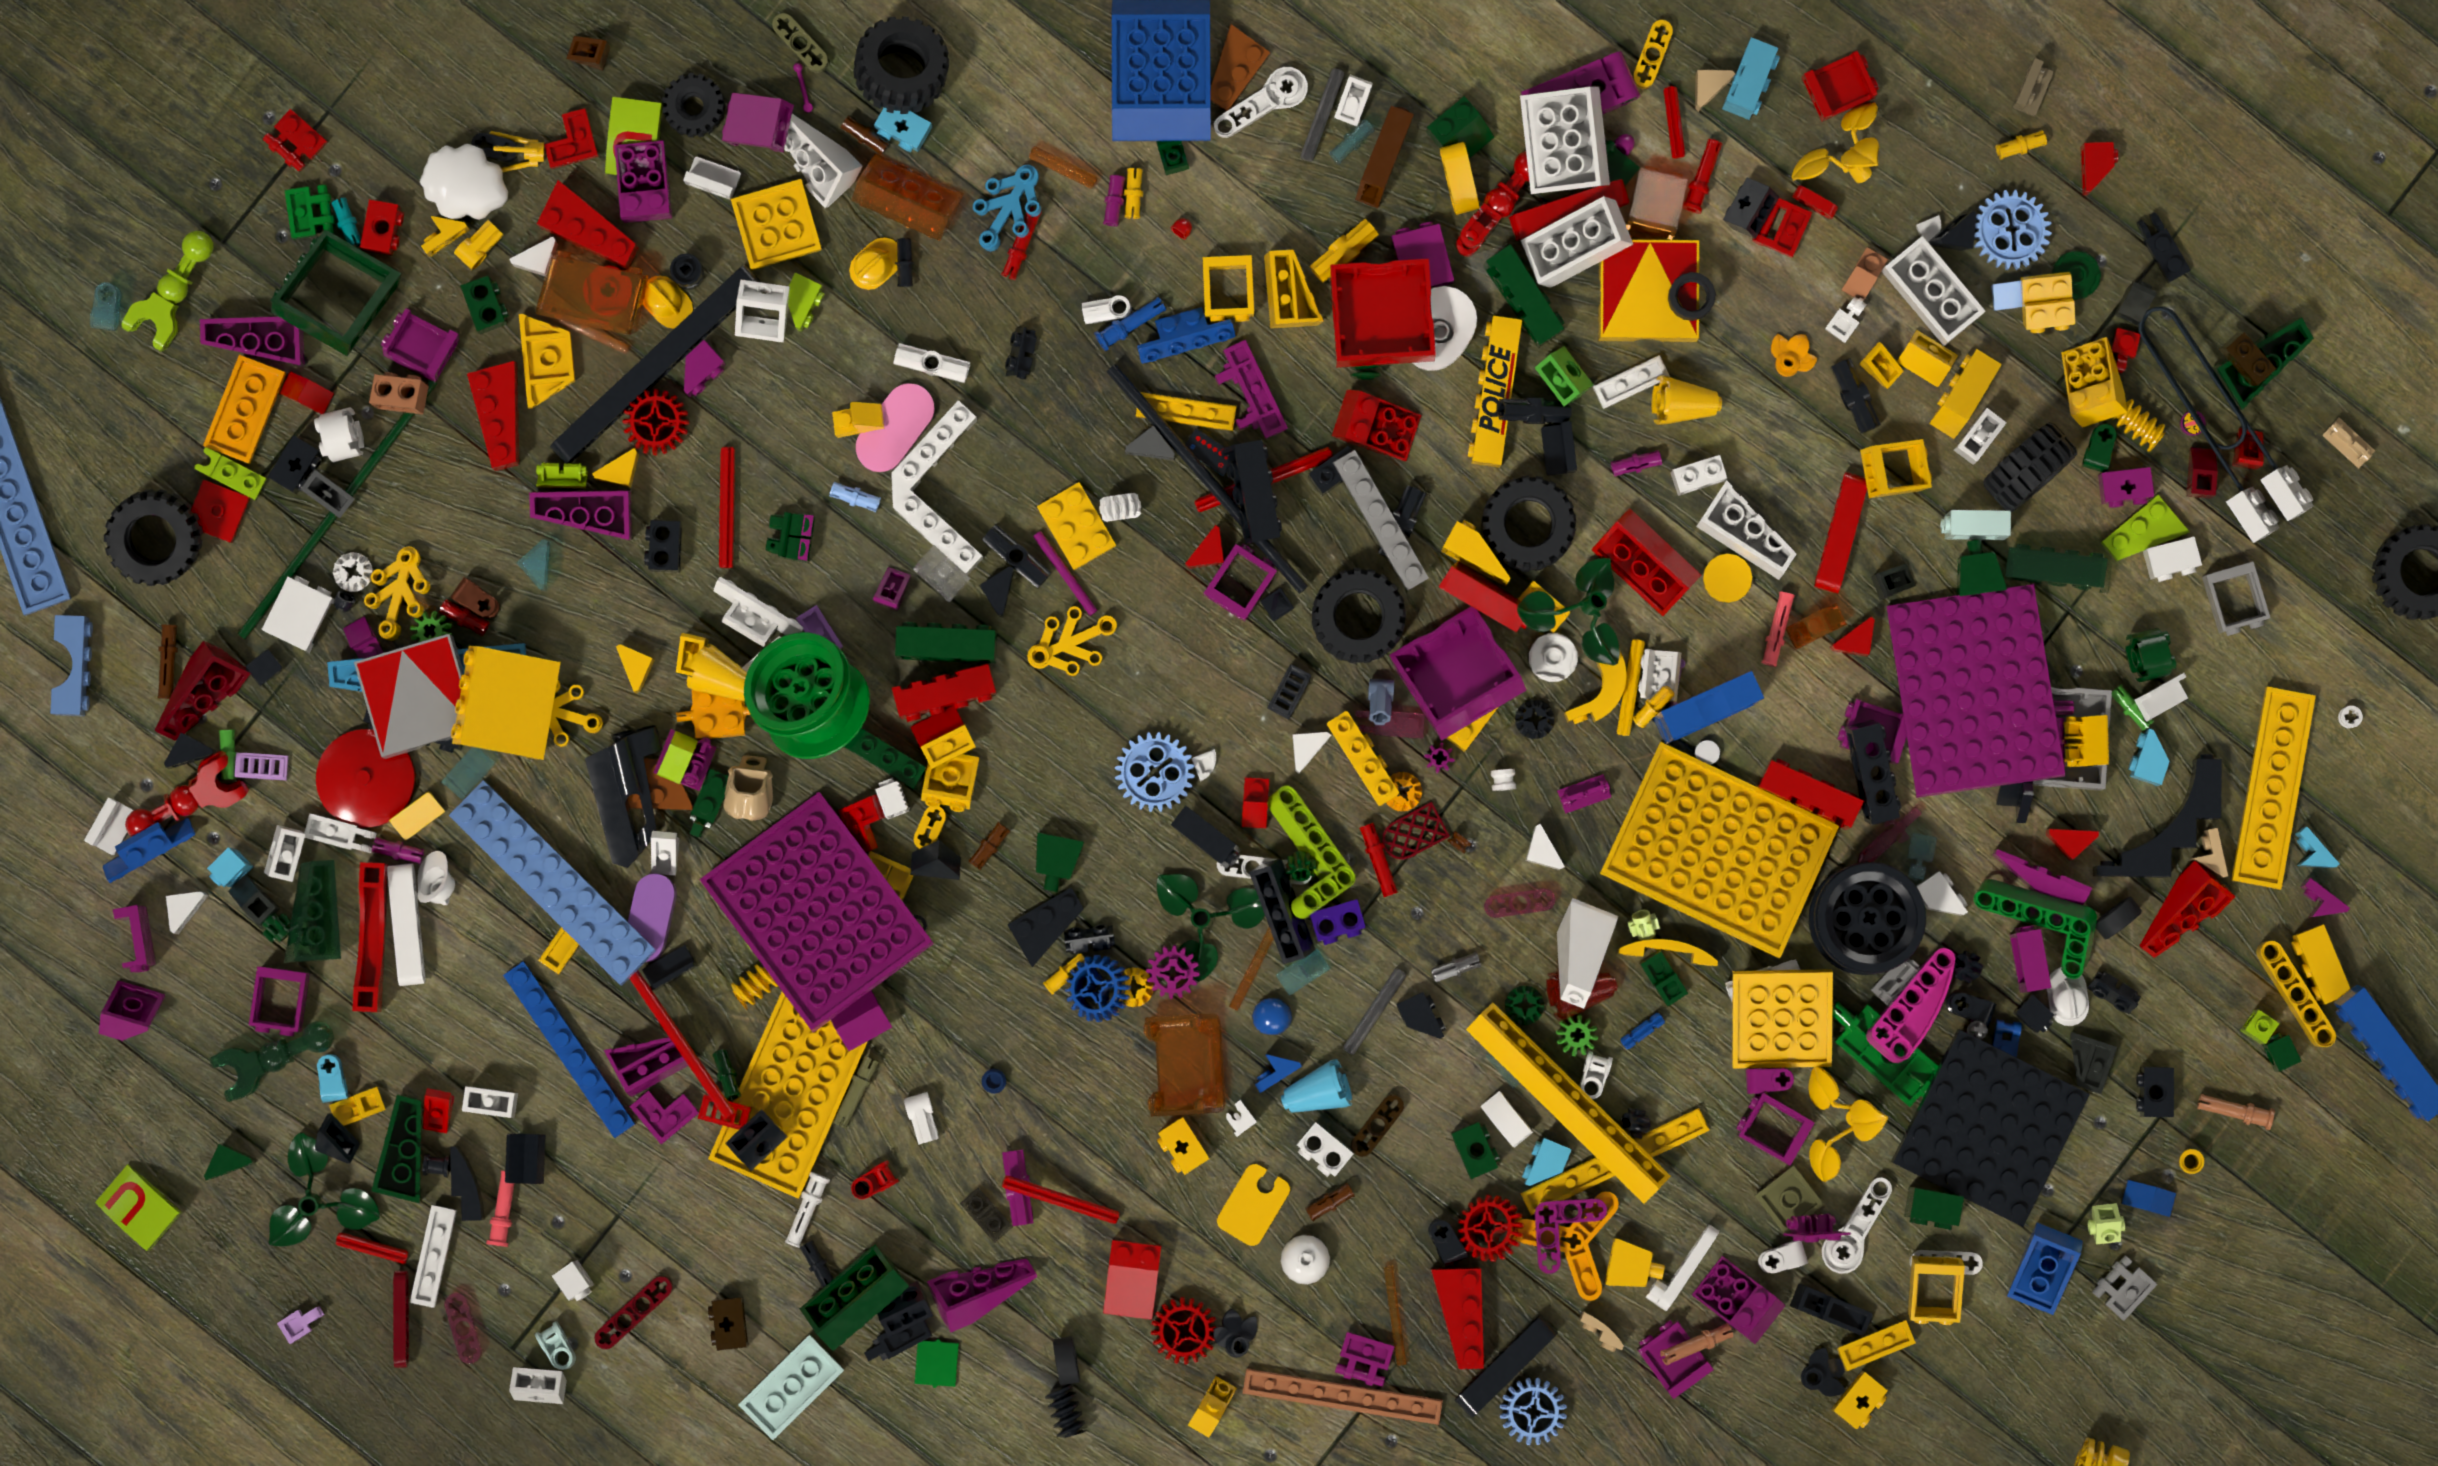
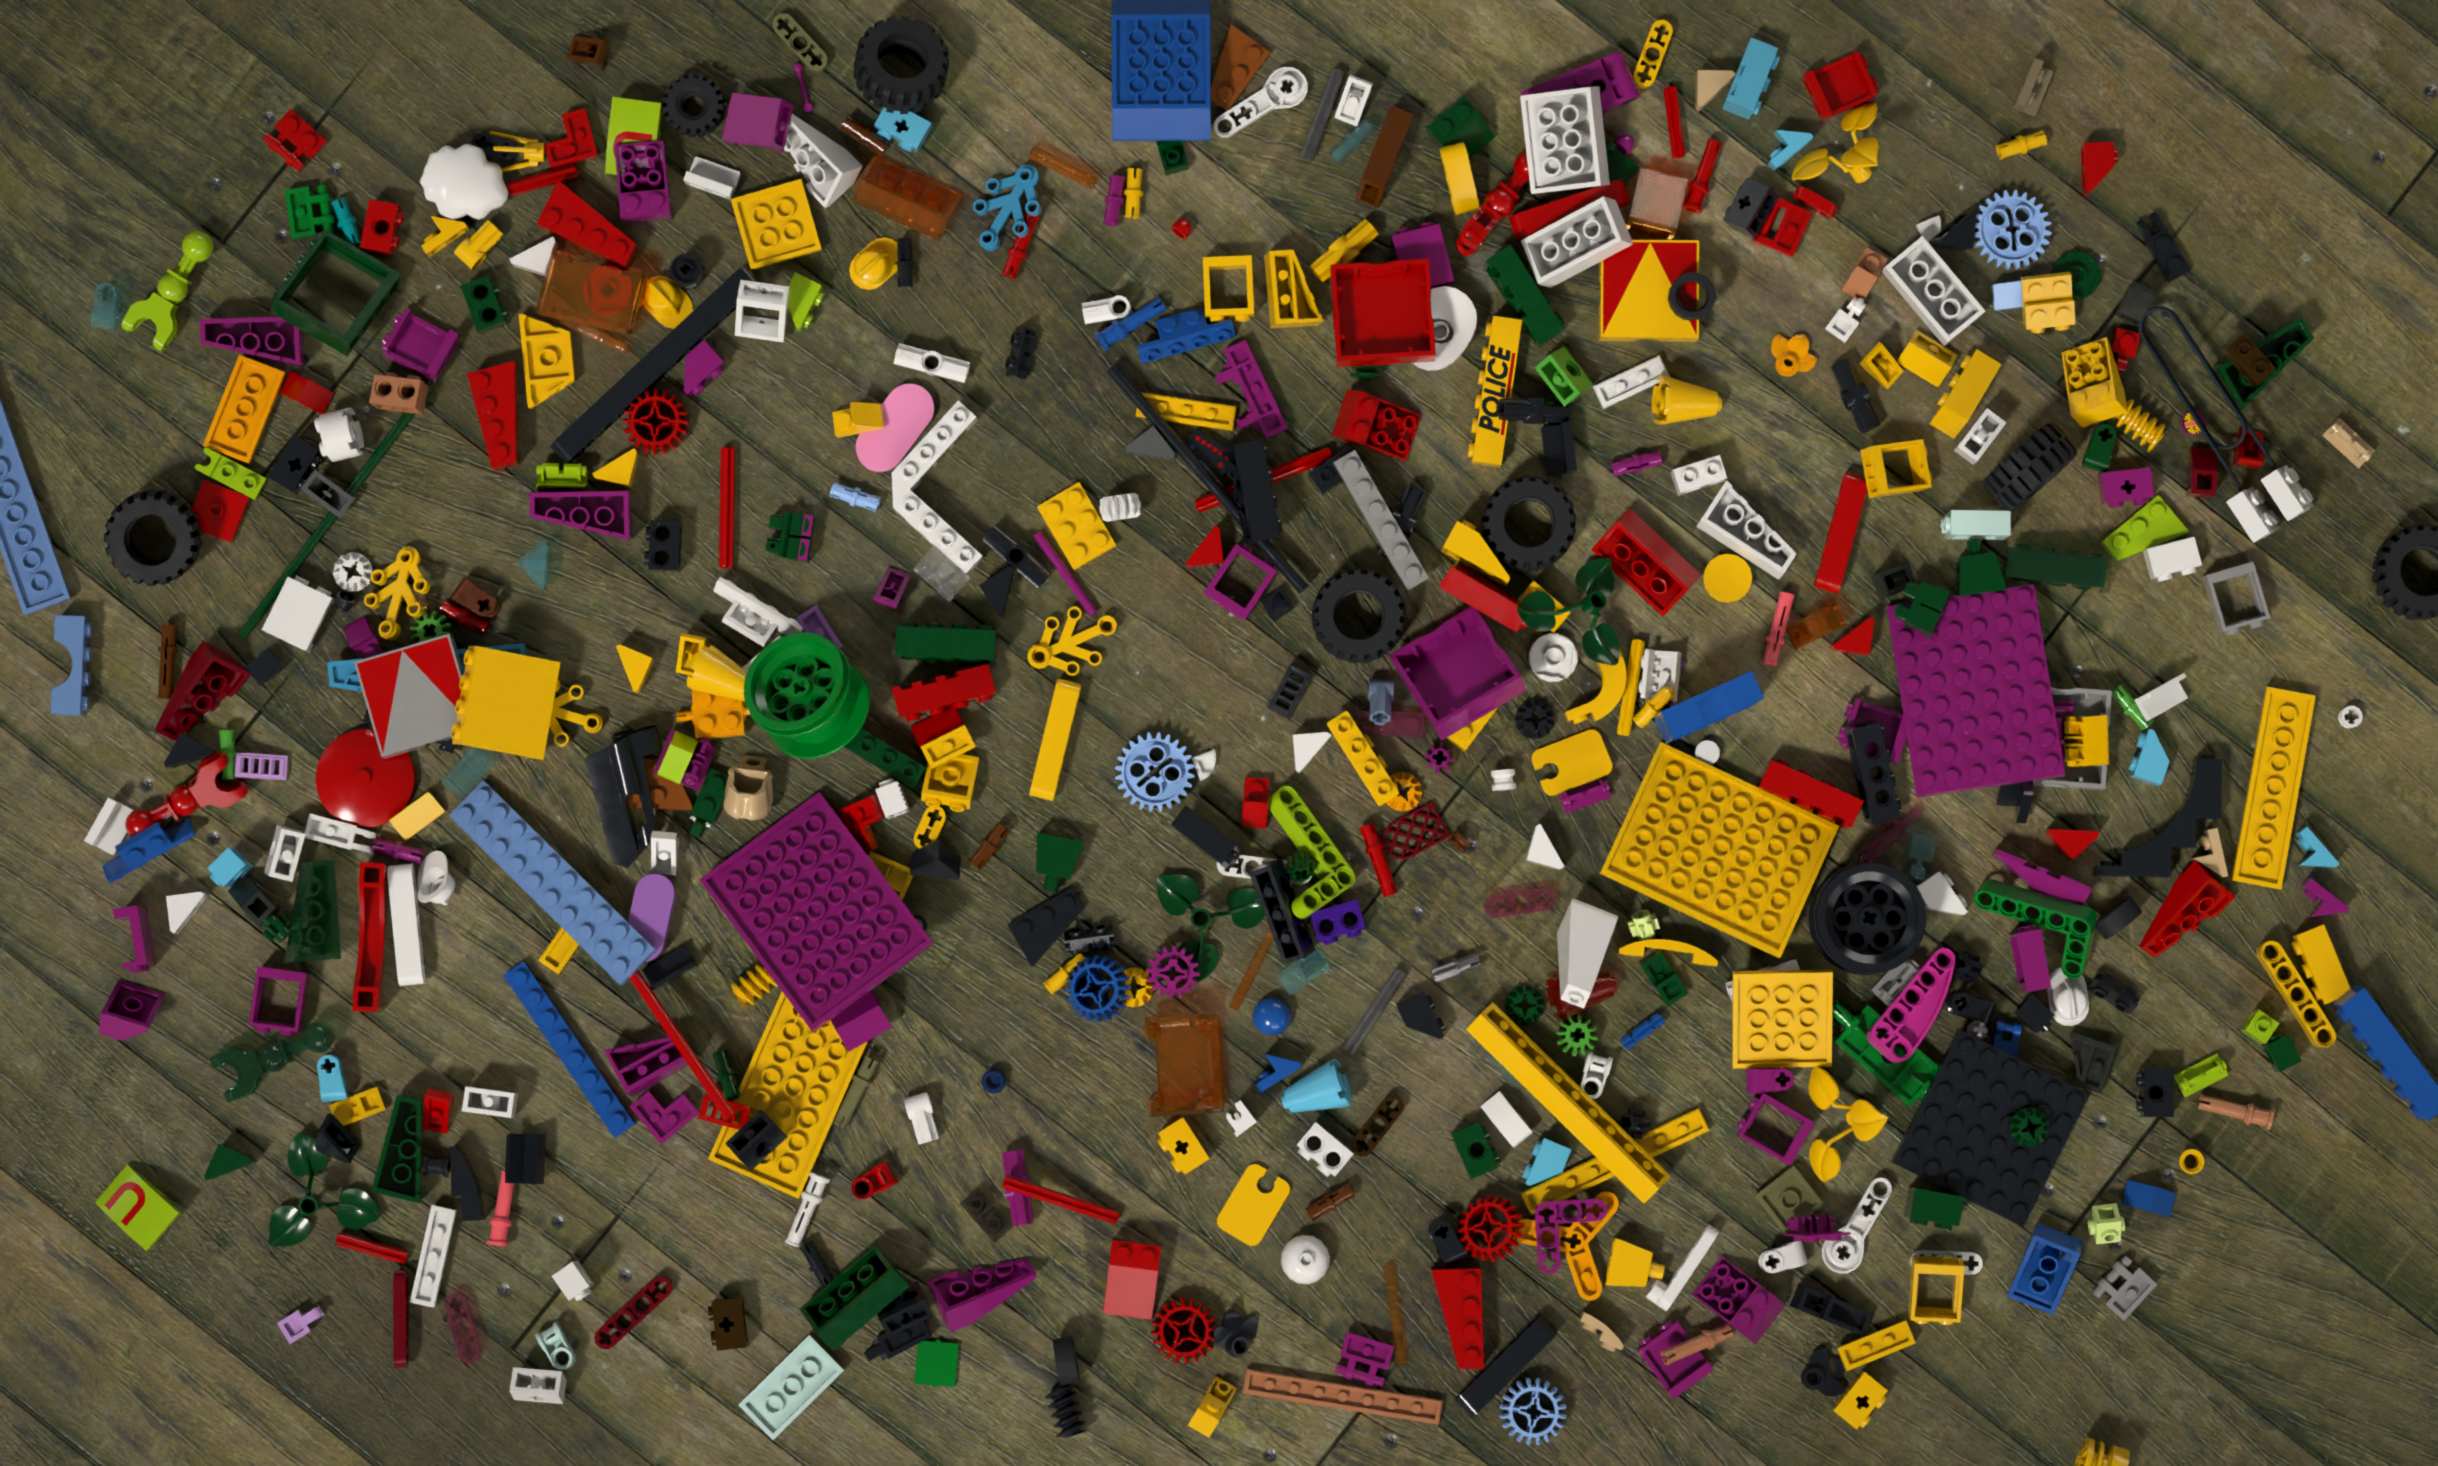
(542, 180): none -> red axle
(1055, 739): none -> yellow beam
(1578, 759): none -> yellow piece
(1793, 144): none -> medium azure slope
(1926, 608): none -> dark green hips
(2019, 1122): none -> dark green gear
(2150, 654): dark green brick -> none
(2201, 1075): none -> lime hinge

